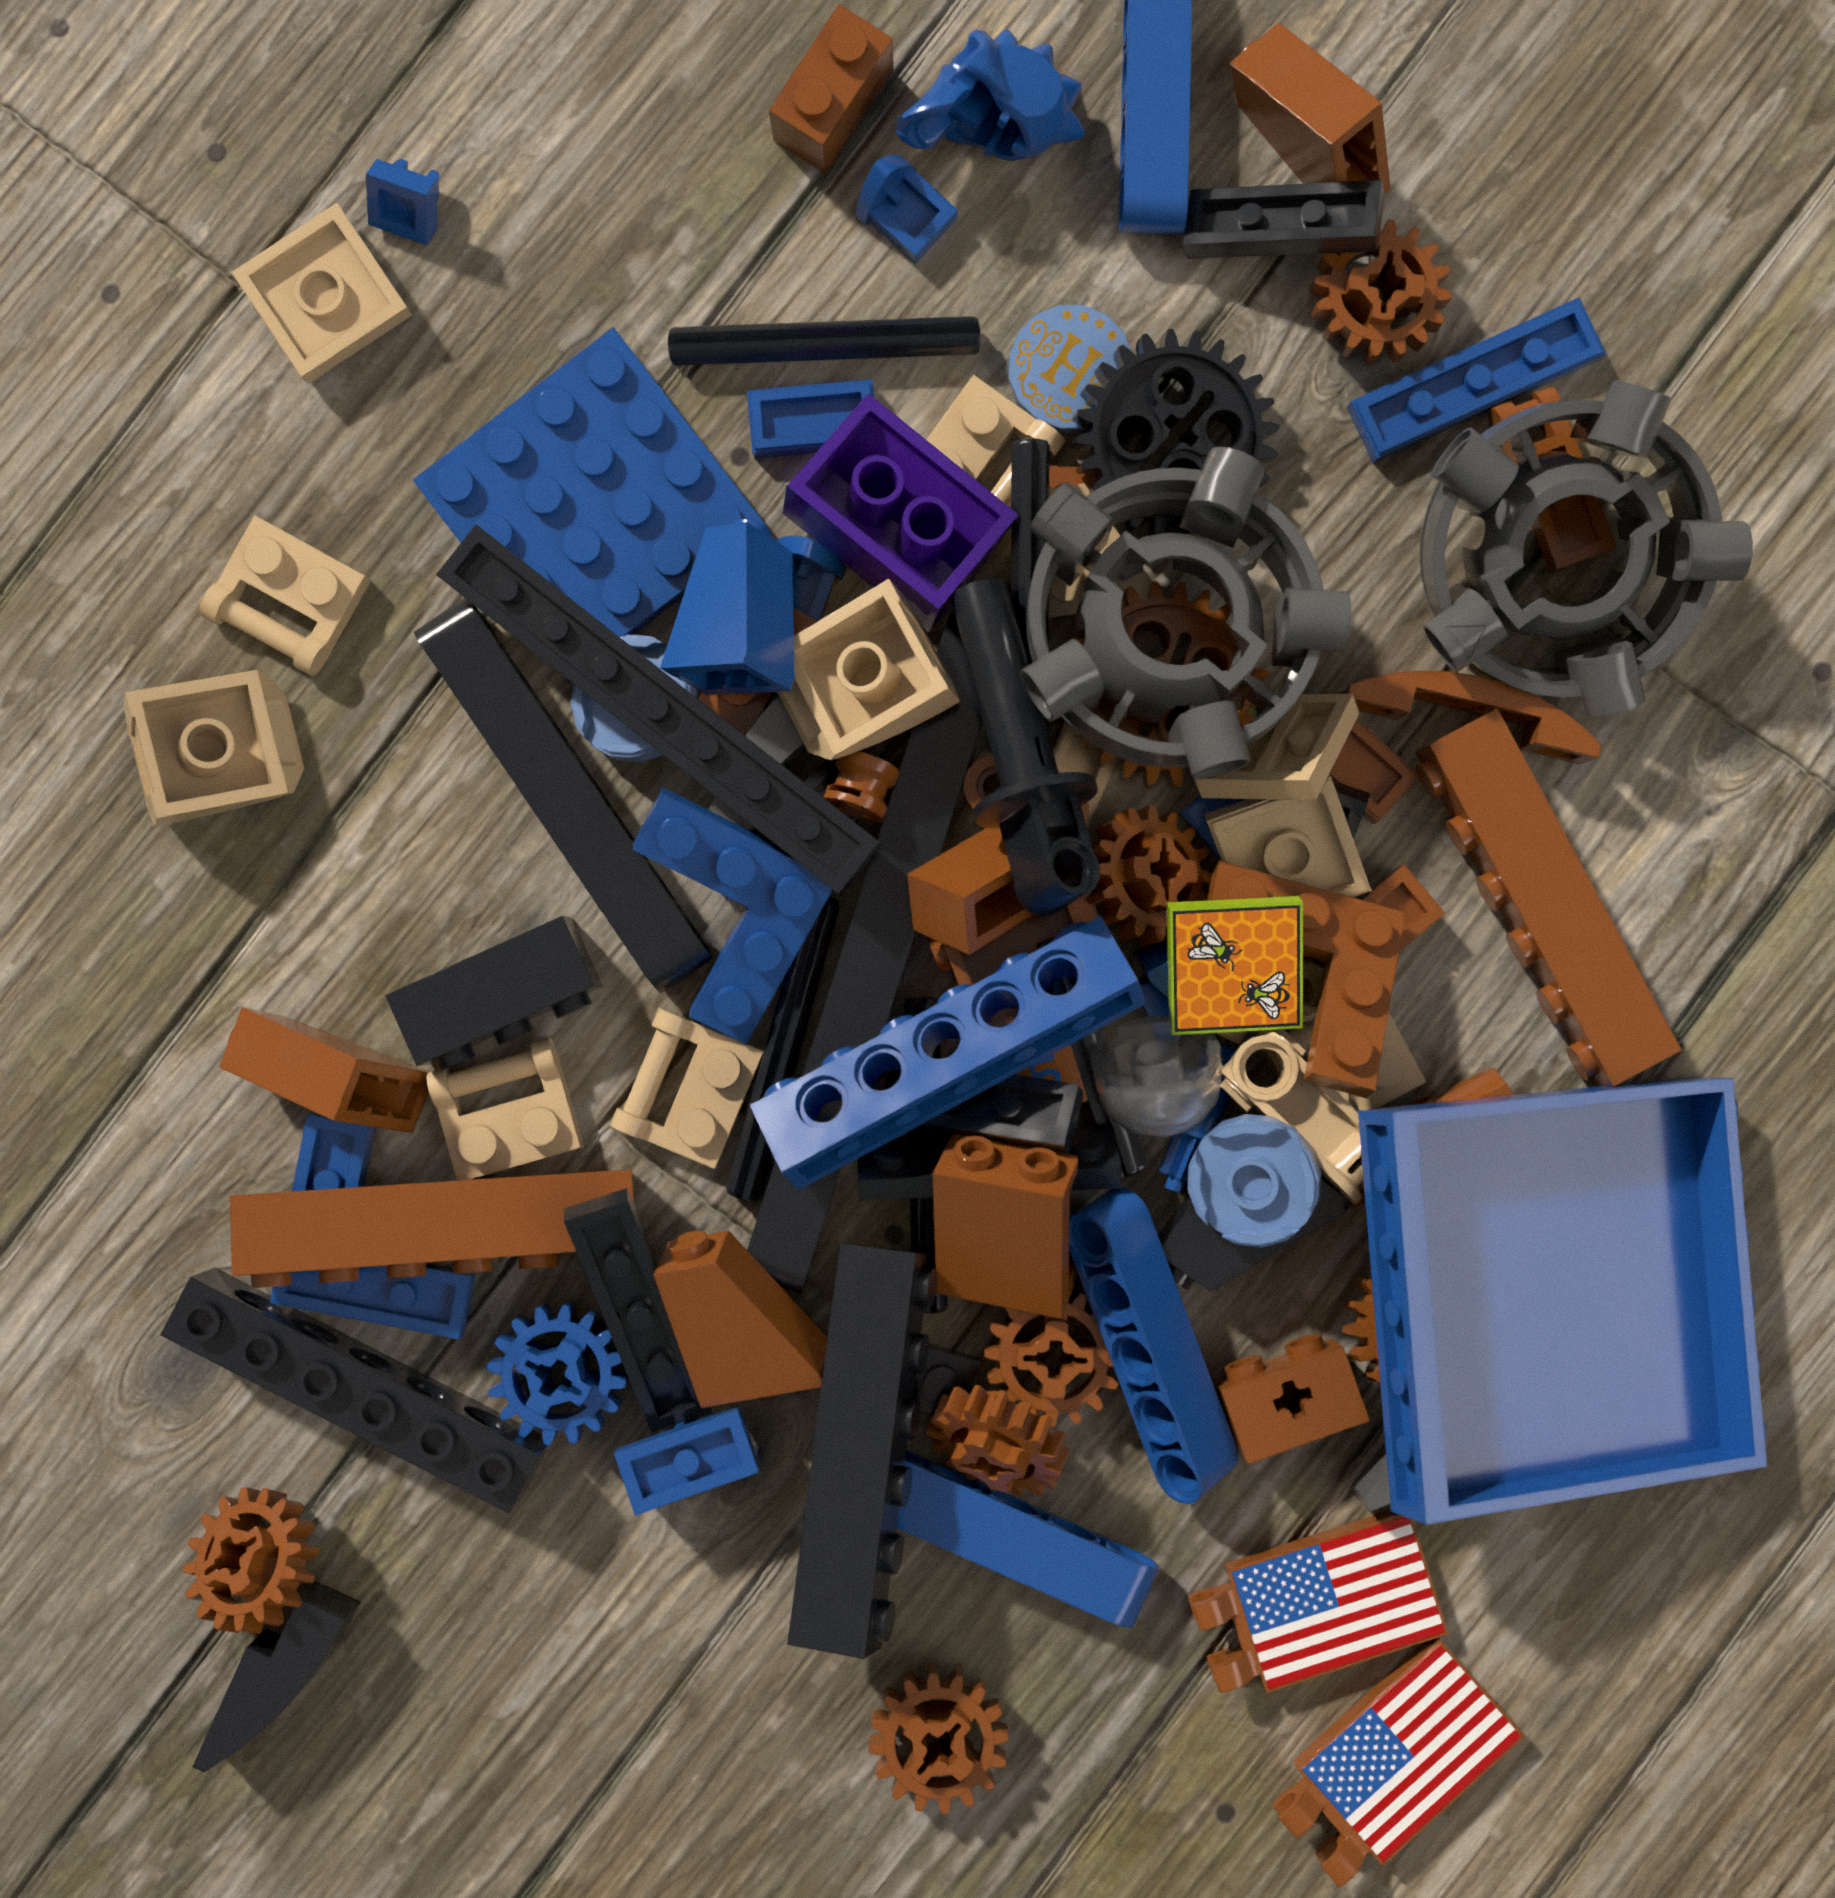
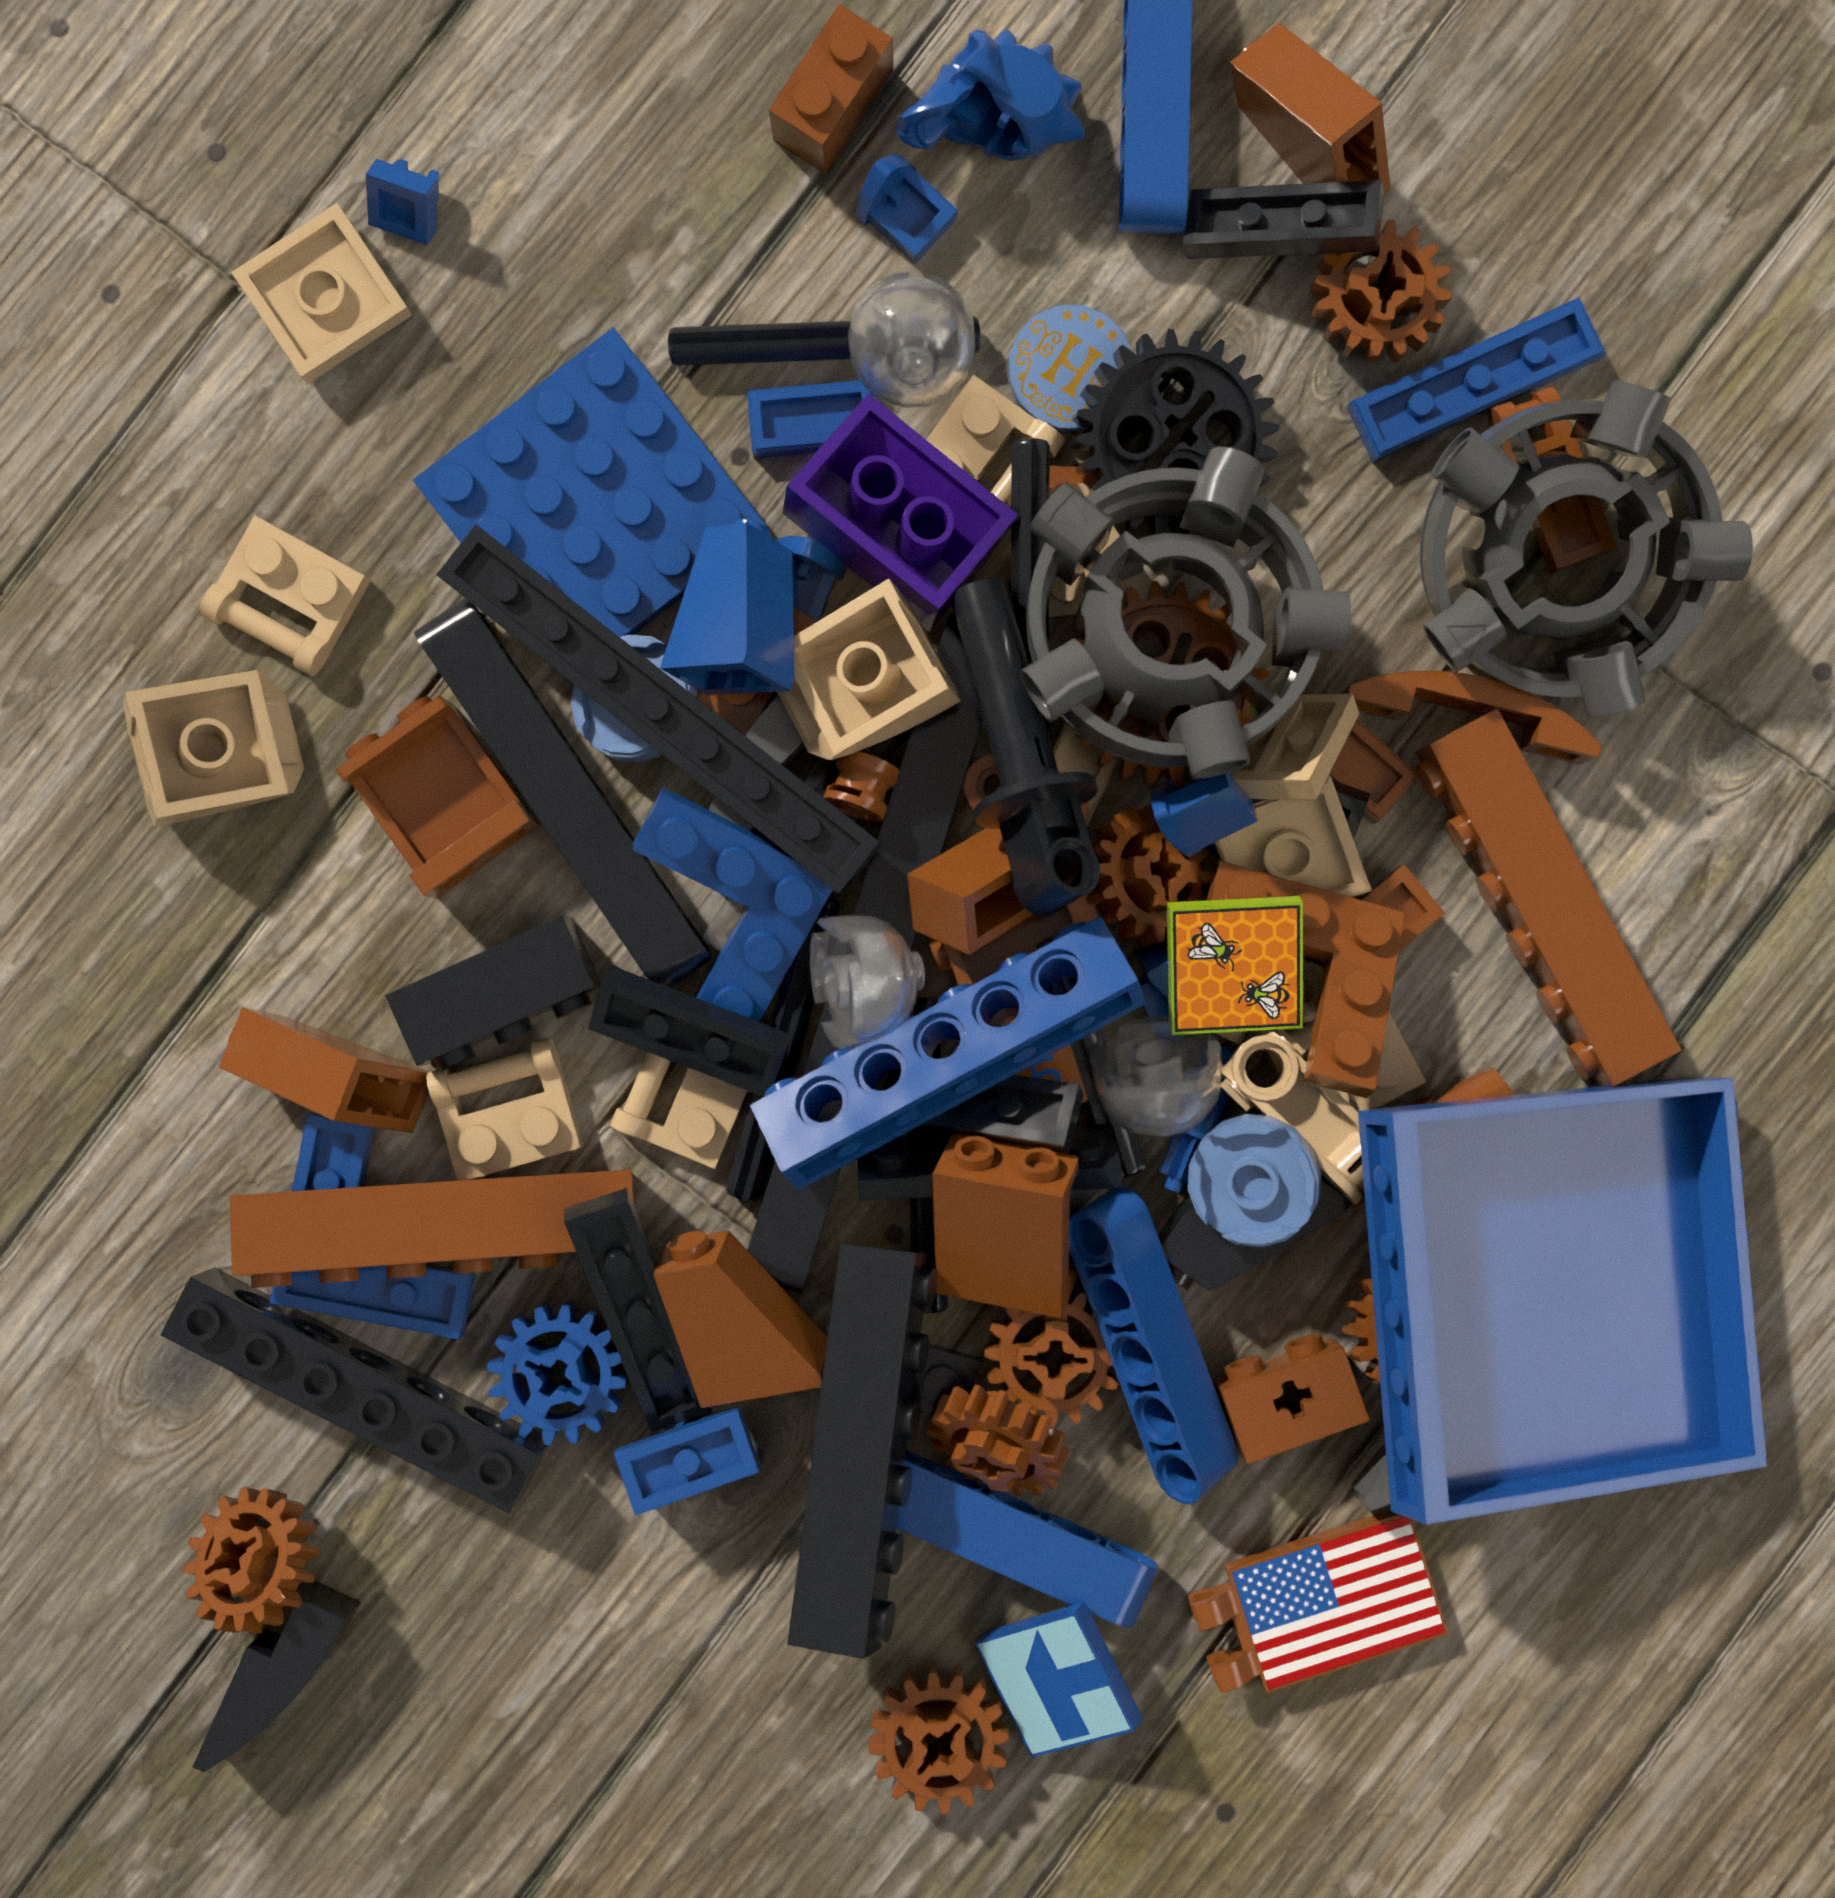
(437, 794): none -> dark orange panel
(689, 1031): none -> black plate
(864, 976): none -> clear cylinder
(911, 340): none -> clear cylinder
(1058, 1680): none -> tile
(1201, 811): none -> blue tile
(1396, 1760): tile -> none

